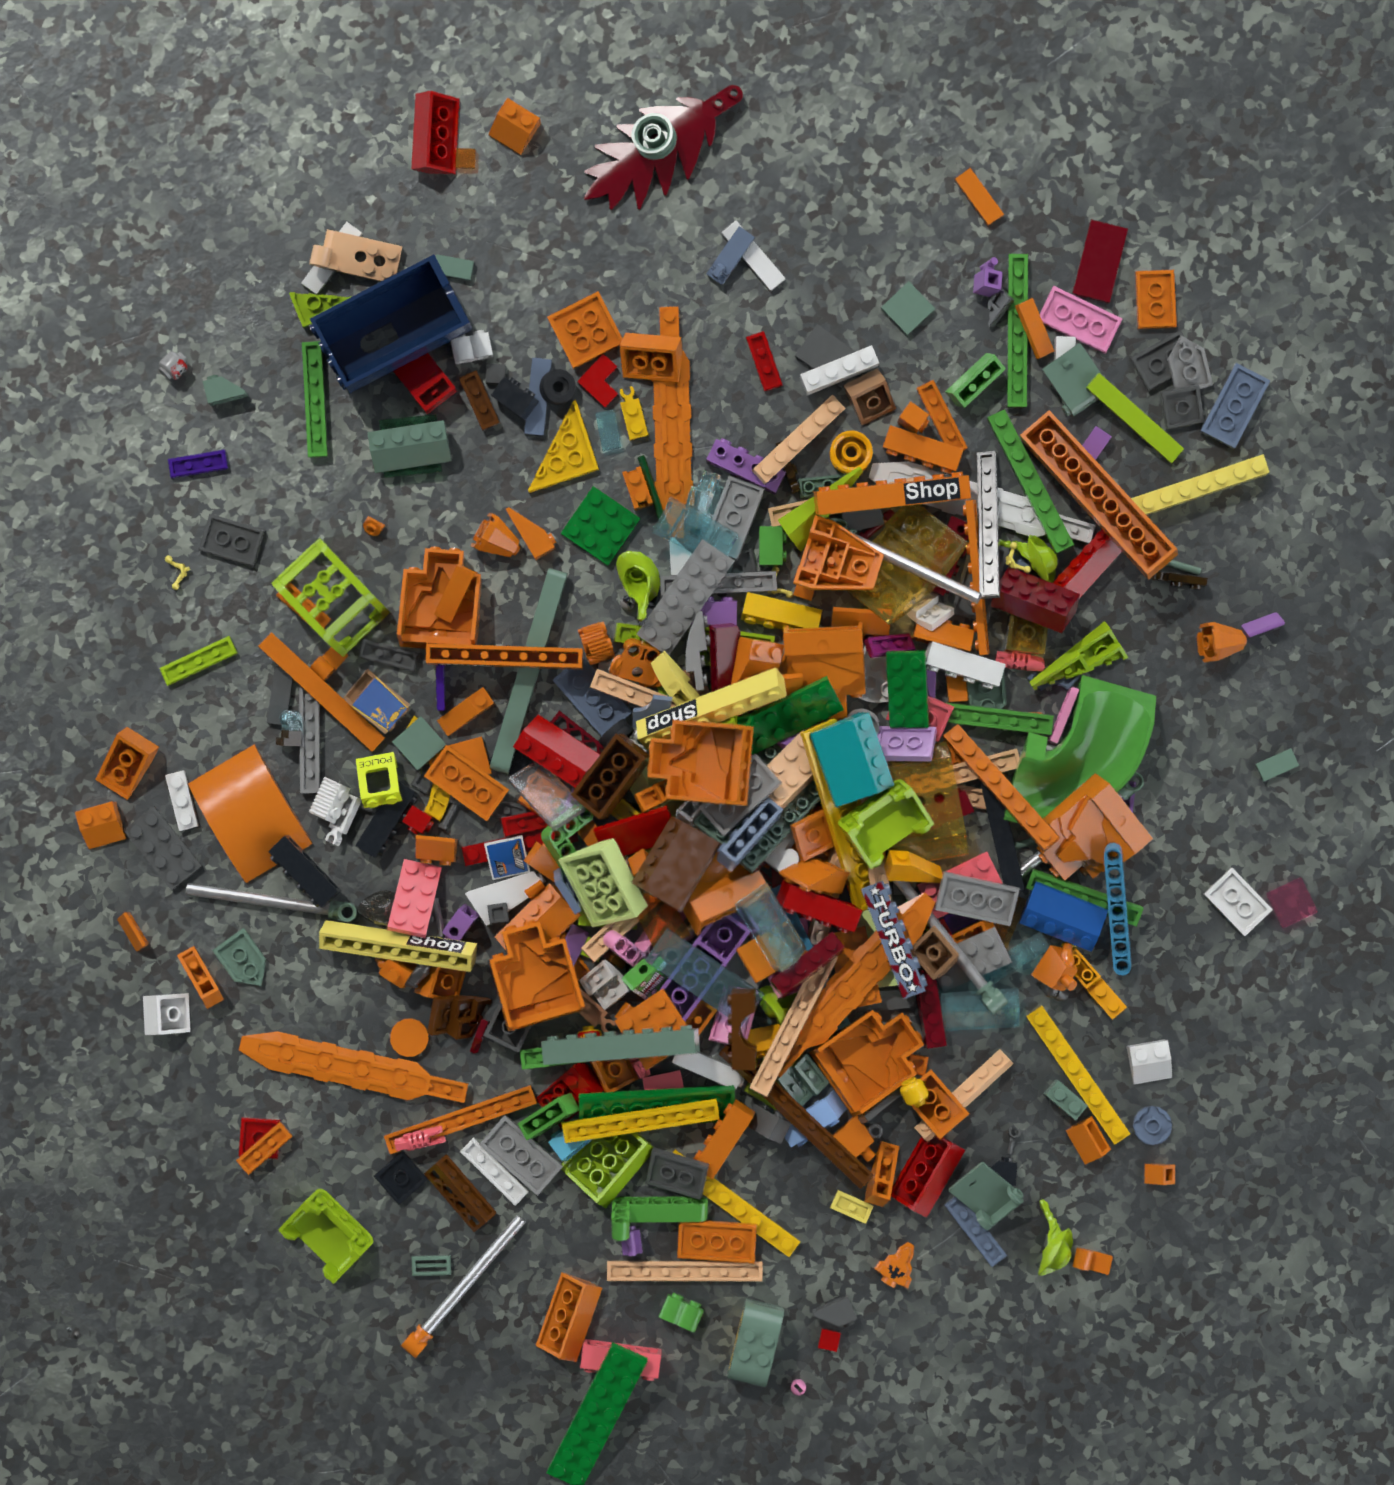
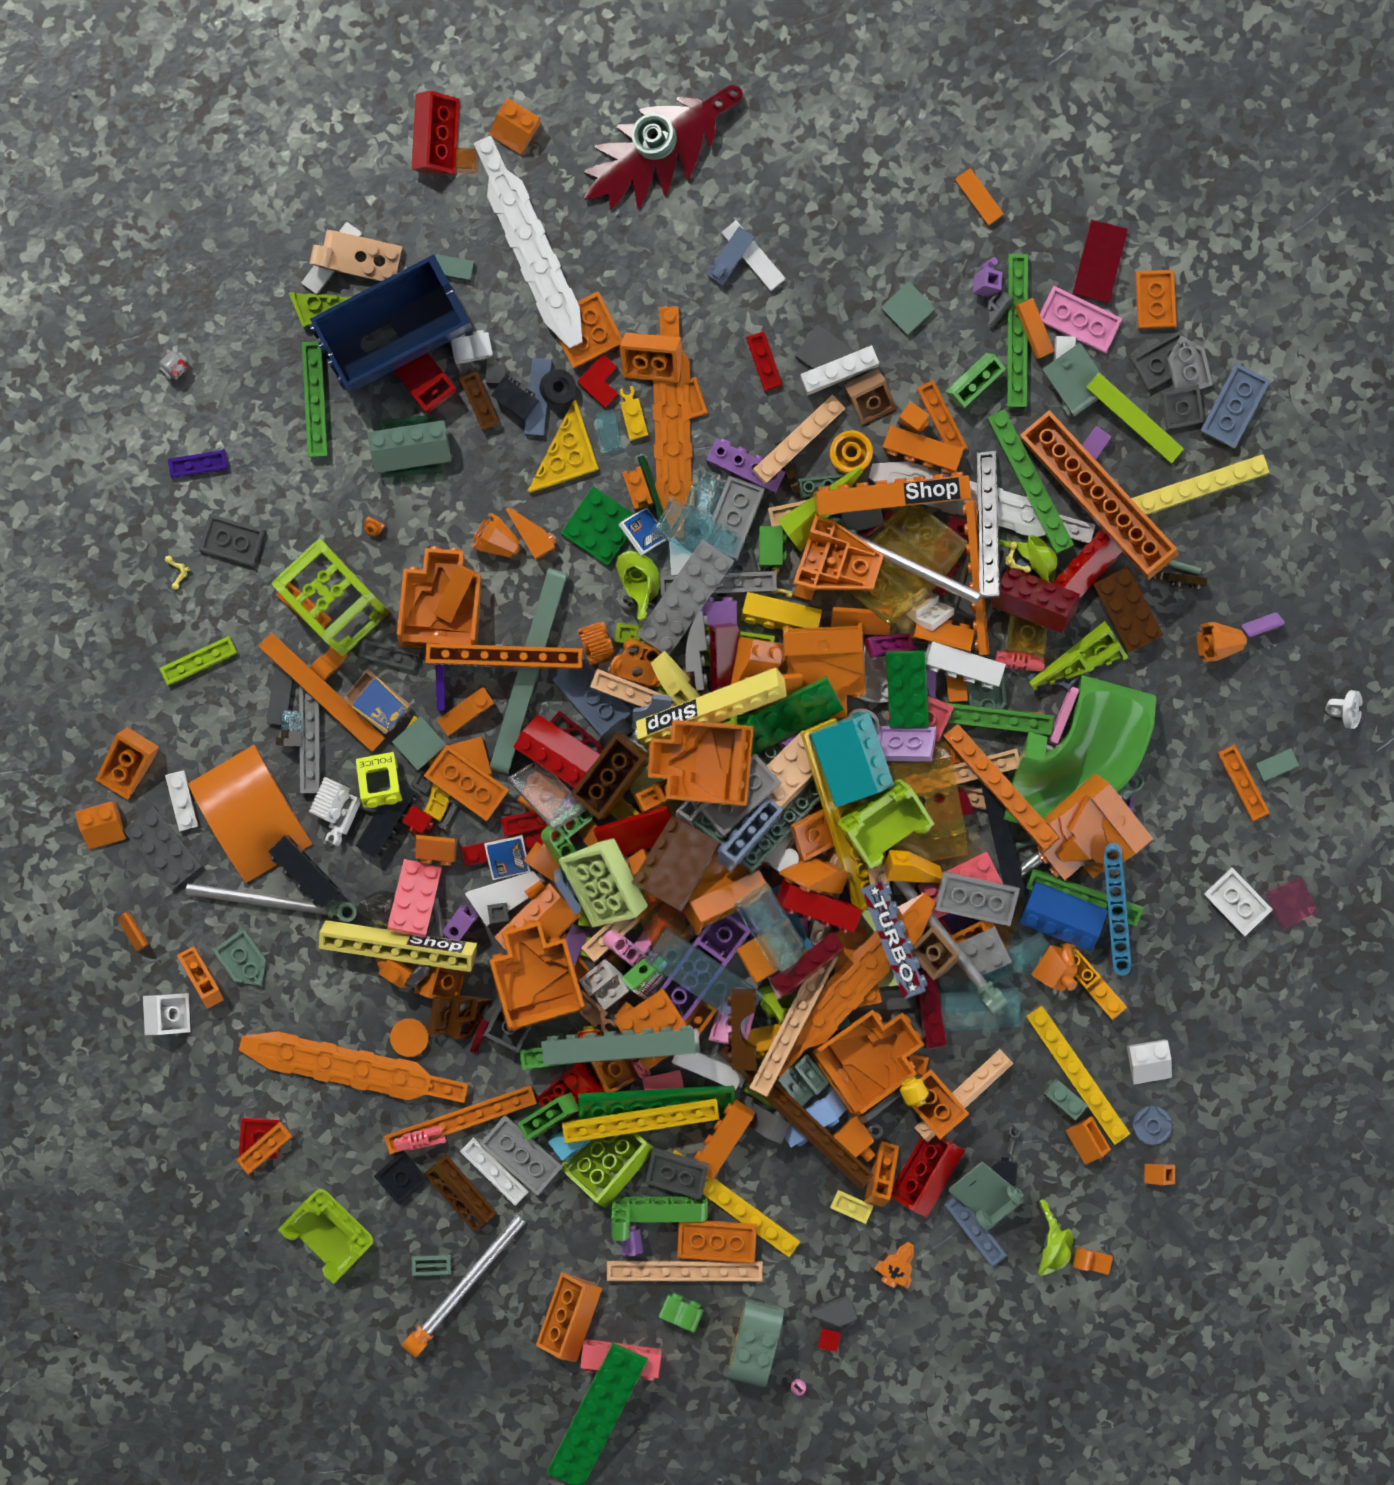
(220, 390): sand green slope -> none
(531, 247): none -> white plate
(639, 531): none -> slope
(696, 399): none -> orange tile
(1127, 610): none -> reddish brown brick
(1243, 783): none -> orange tile
(1347, 709): none -> white tile

